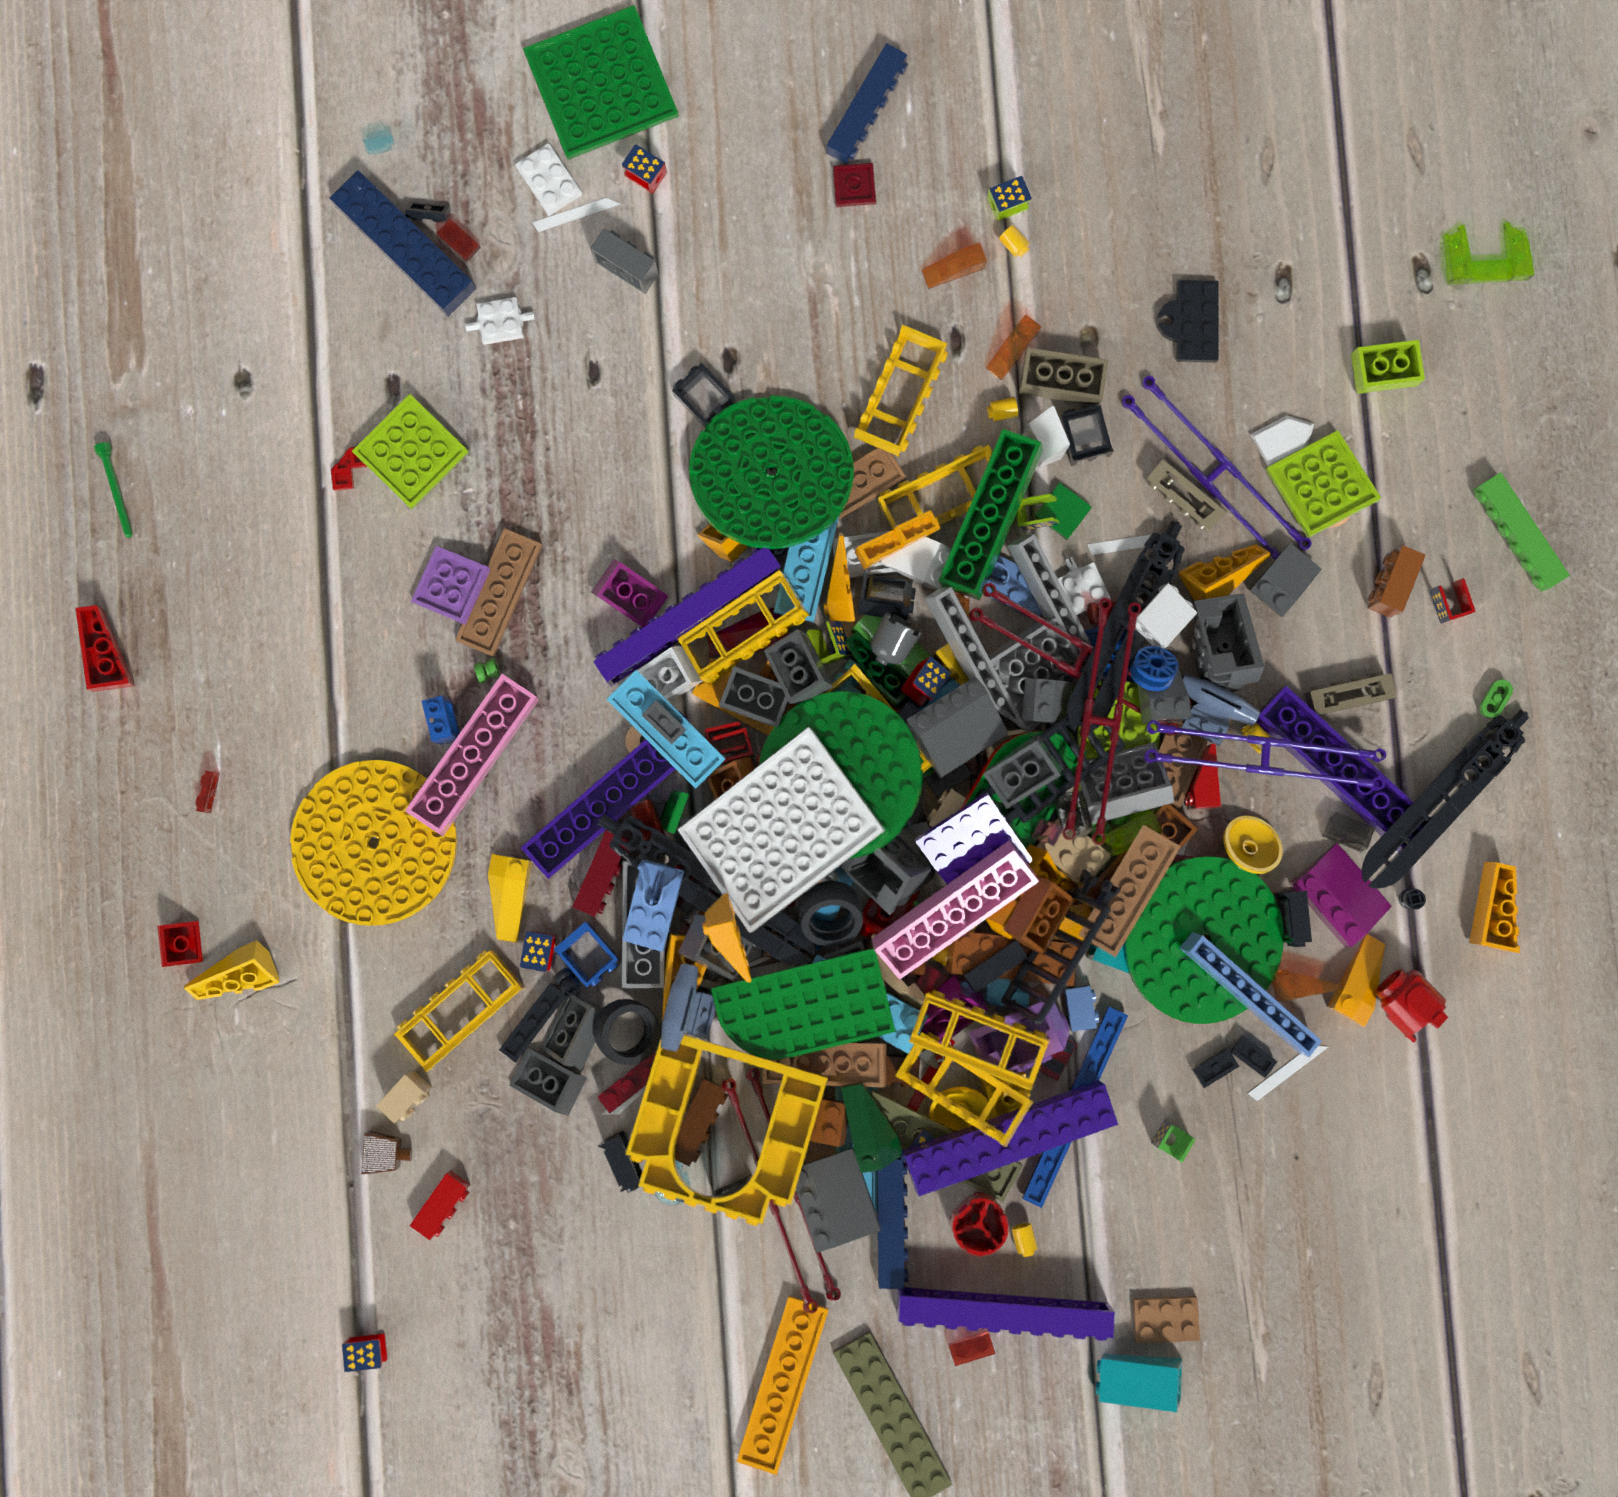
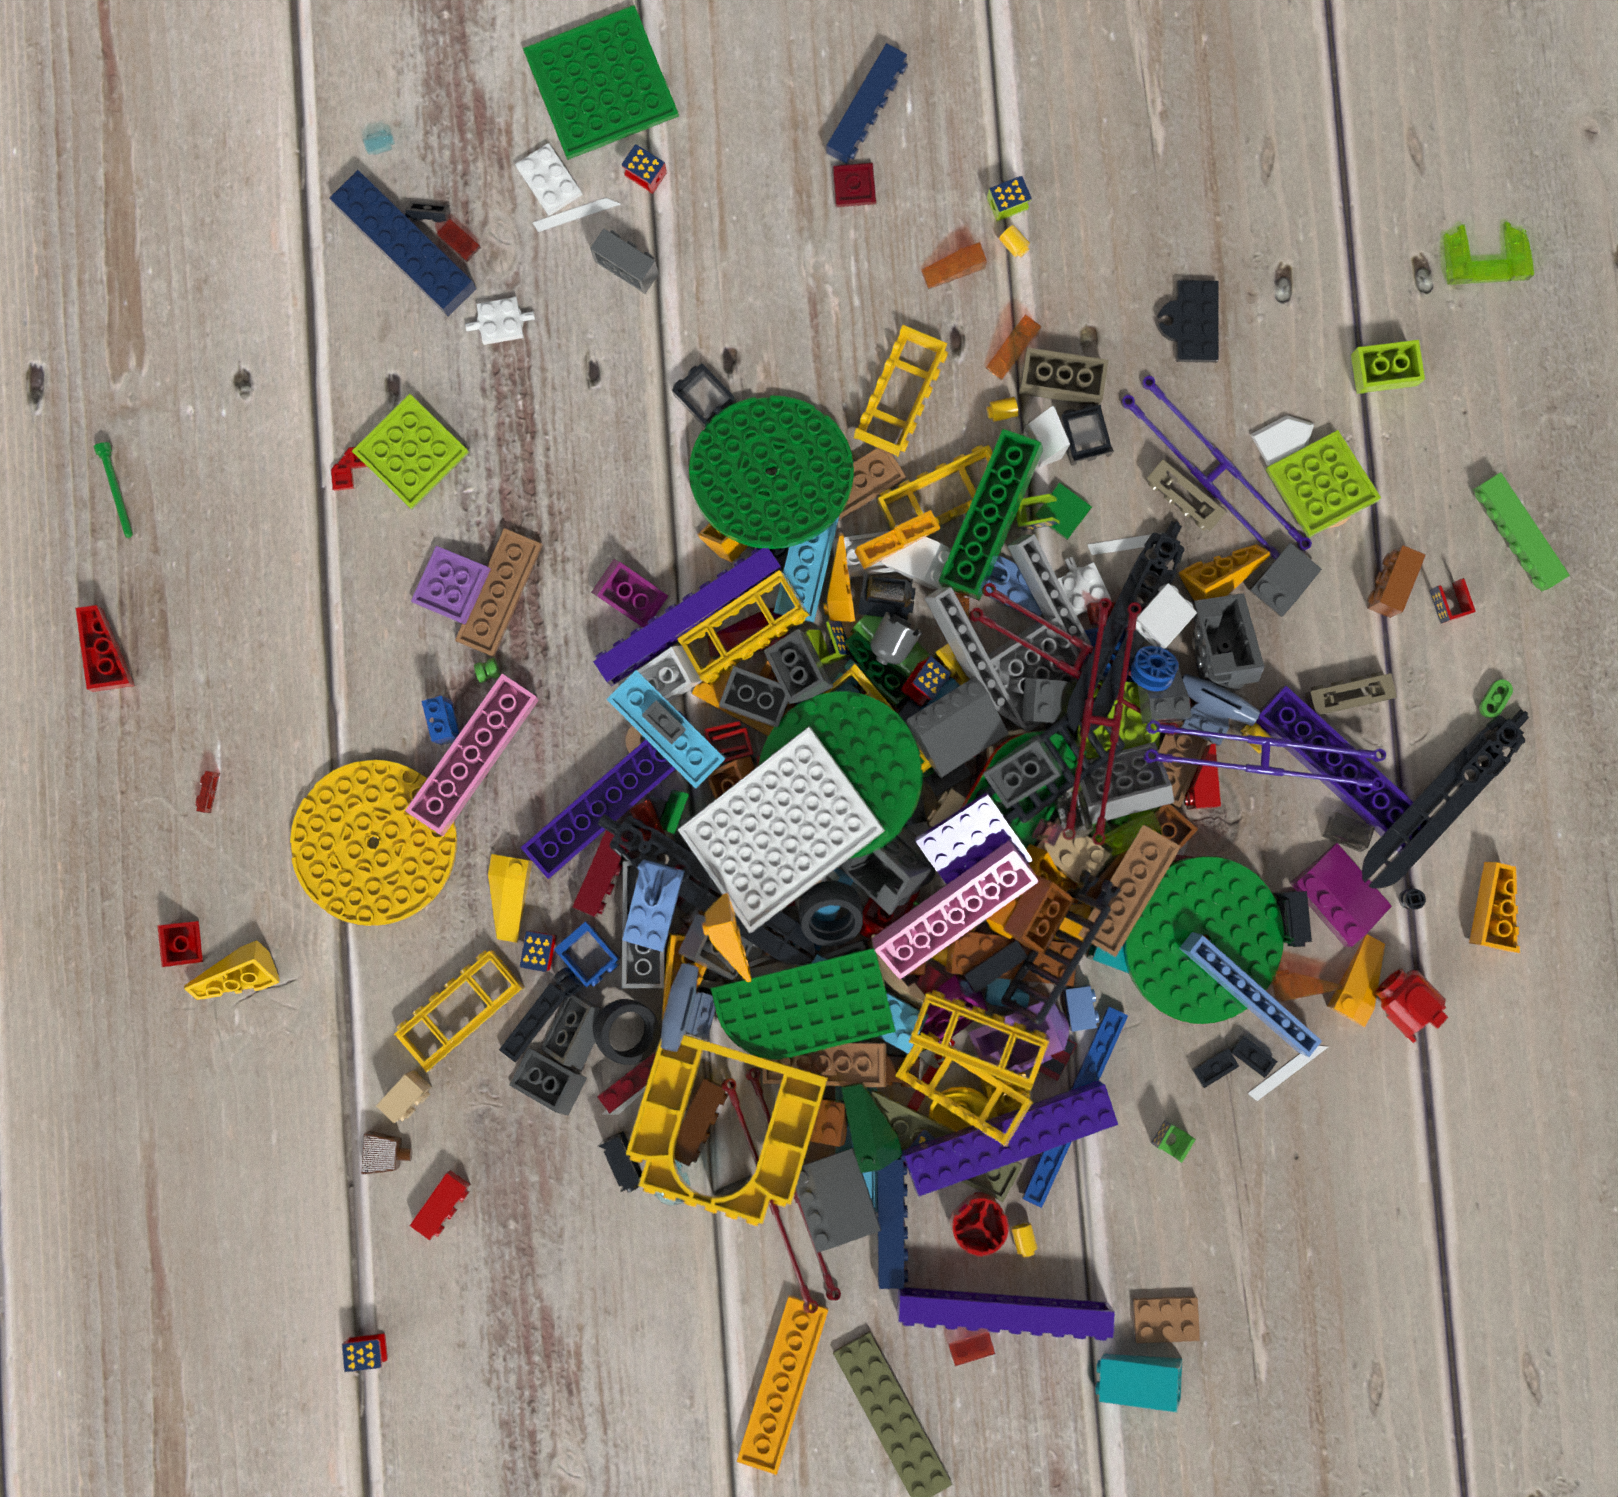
(1252, 844): yellow dish -> none

